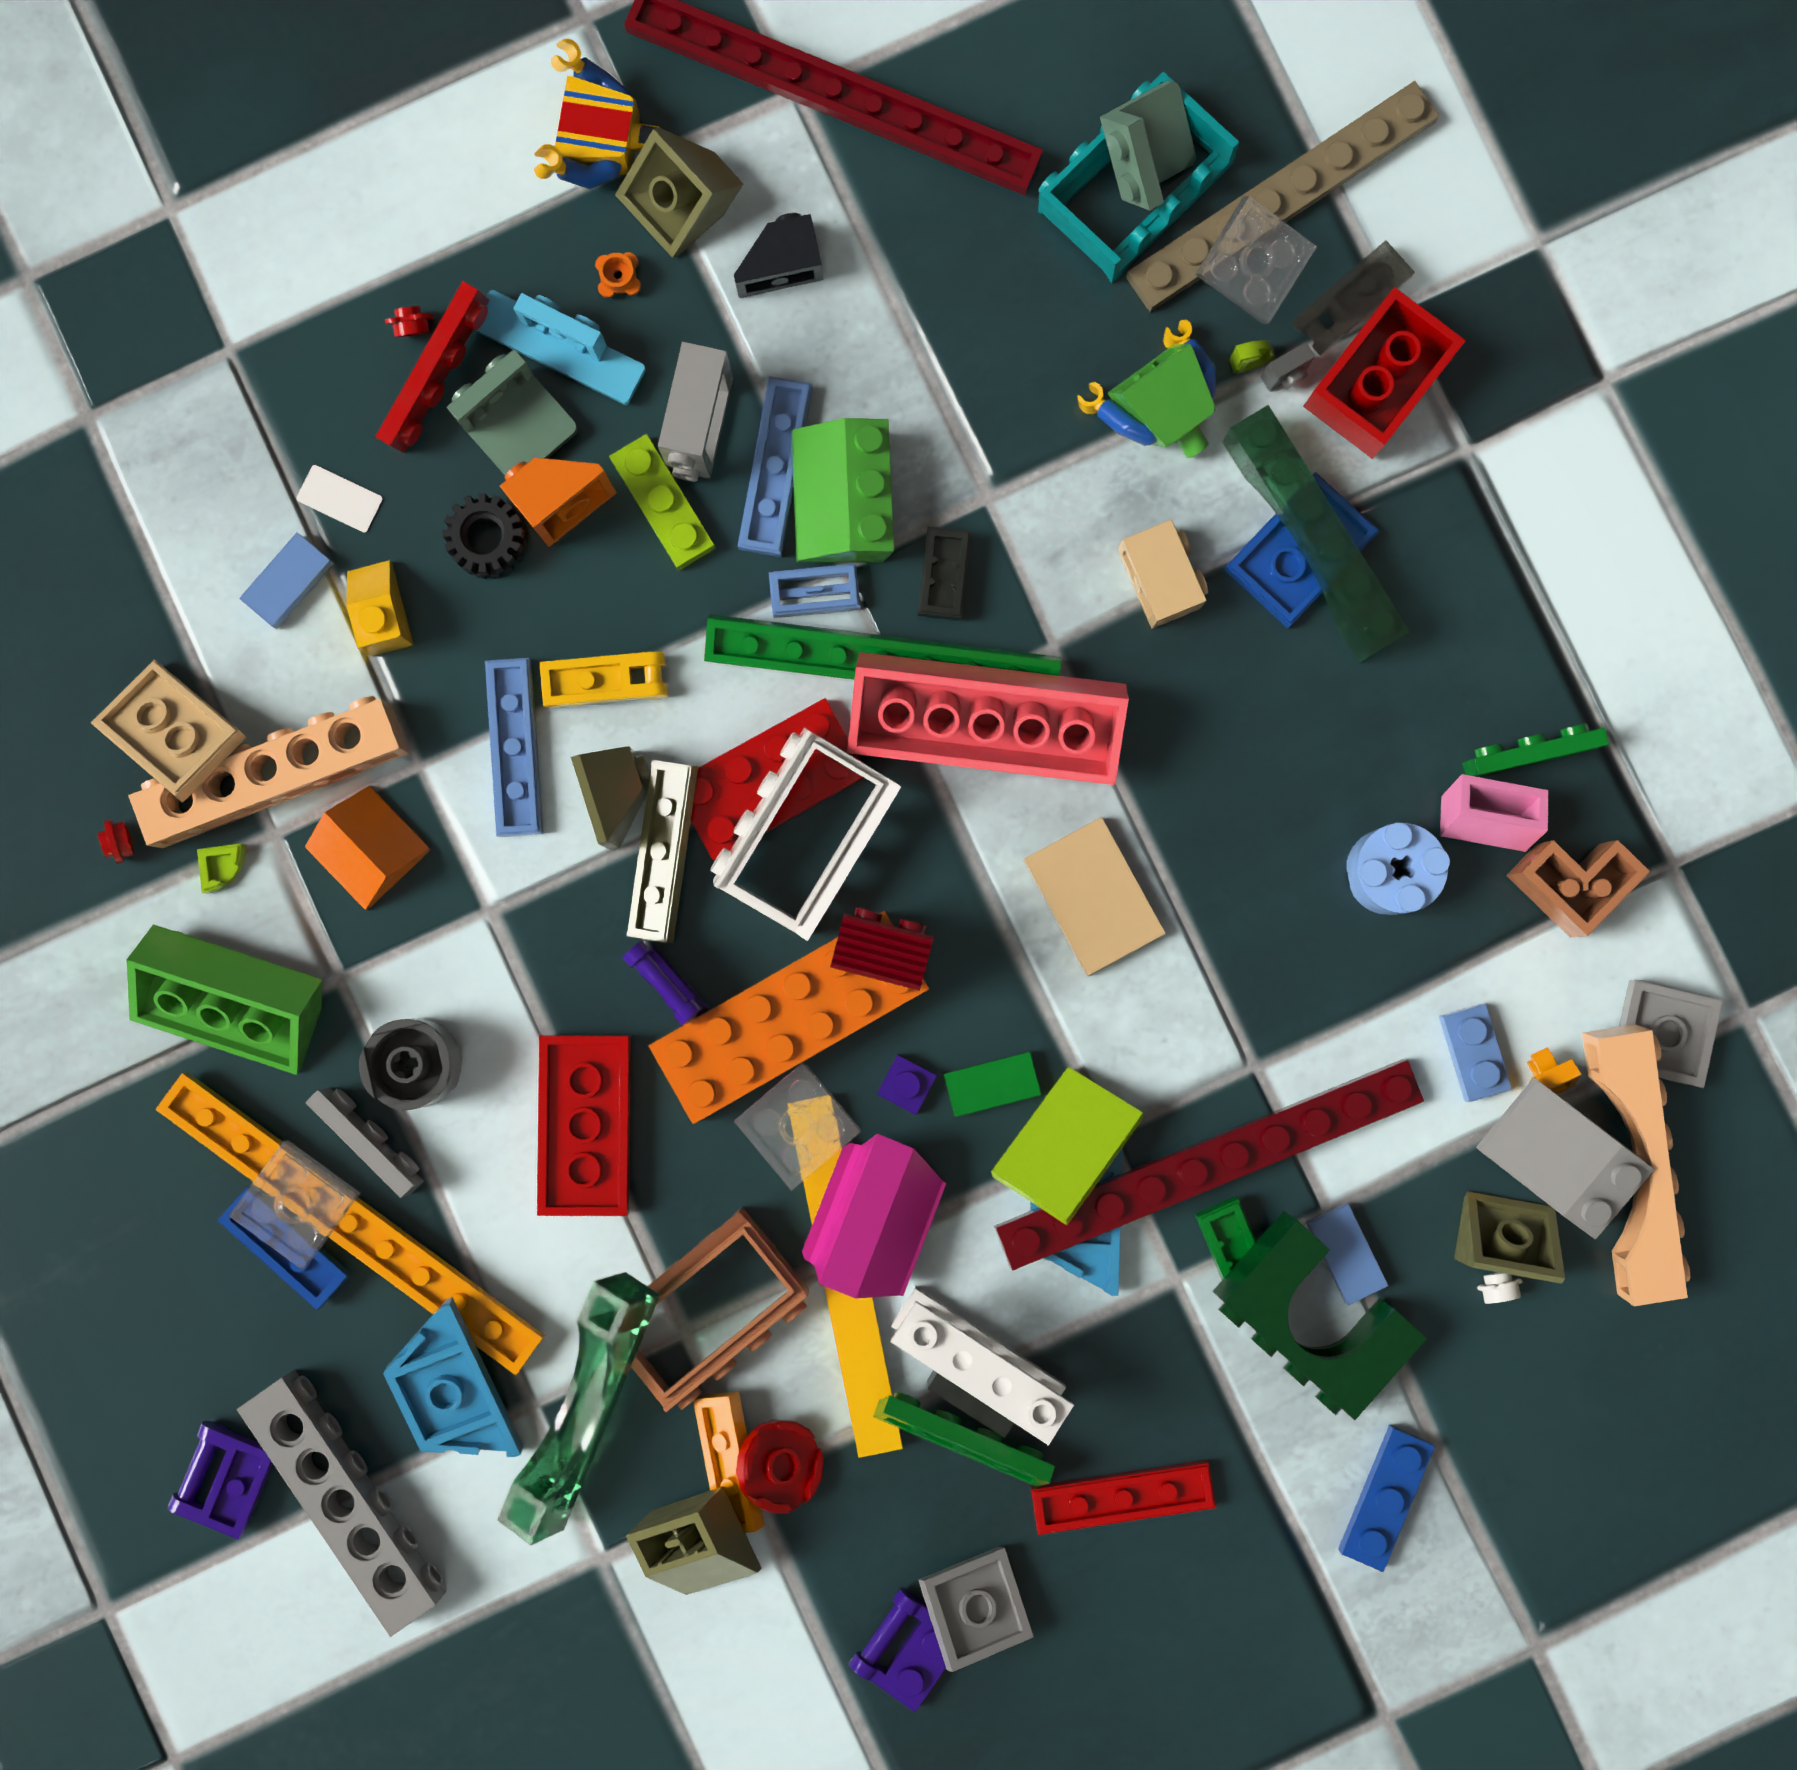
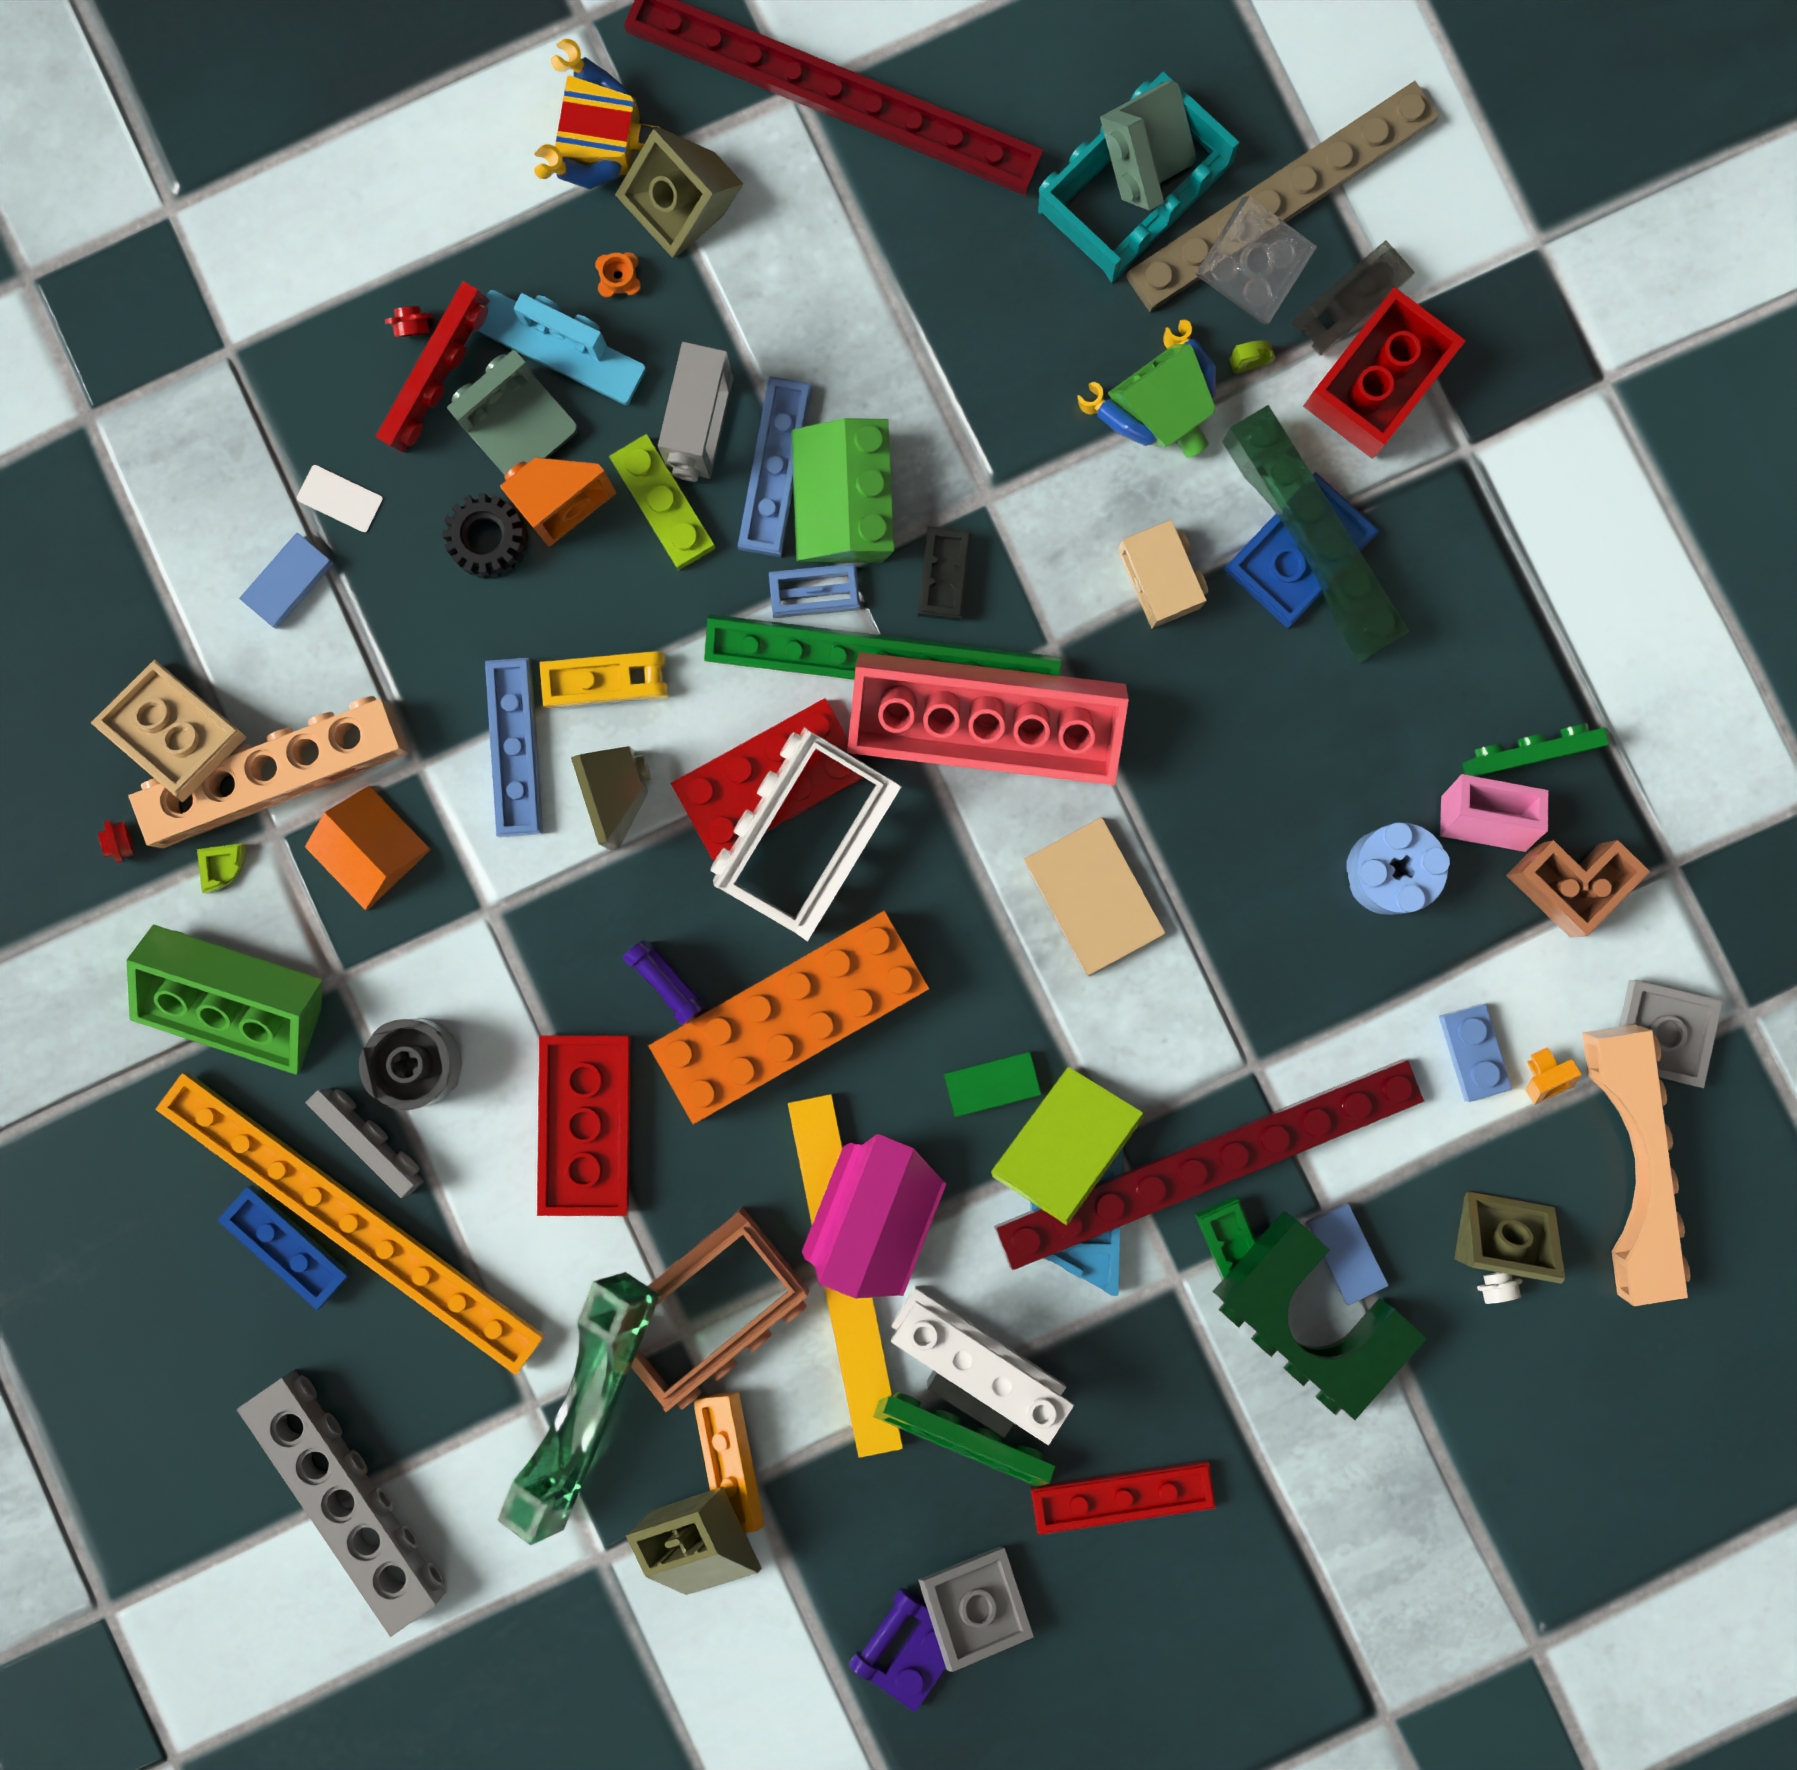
(235, 1485): dark purple plate -> none
(294, 1204): clear plate -> none
(377, 609): yellow slope -> none
(449, 1391): dark azure wing -> none
(662, 851): tile -> none
(779, 1466): red tile -> none
(781, 257): black slope -> none
(797, 1126): clear plate -> none
(882, 950): dark red brick -> none
(906, 1084): dark purple plate -> none
(1288, 368): dark grey plate -> none
(1386, 1498): blue plate -> none
(1565, 1158): light grey slope -> none

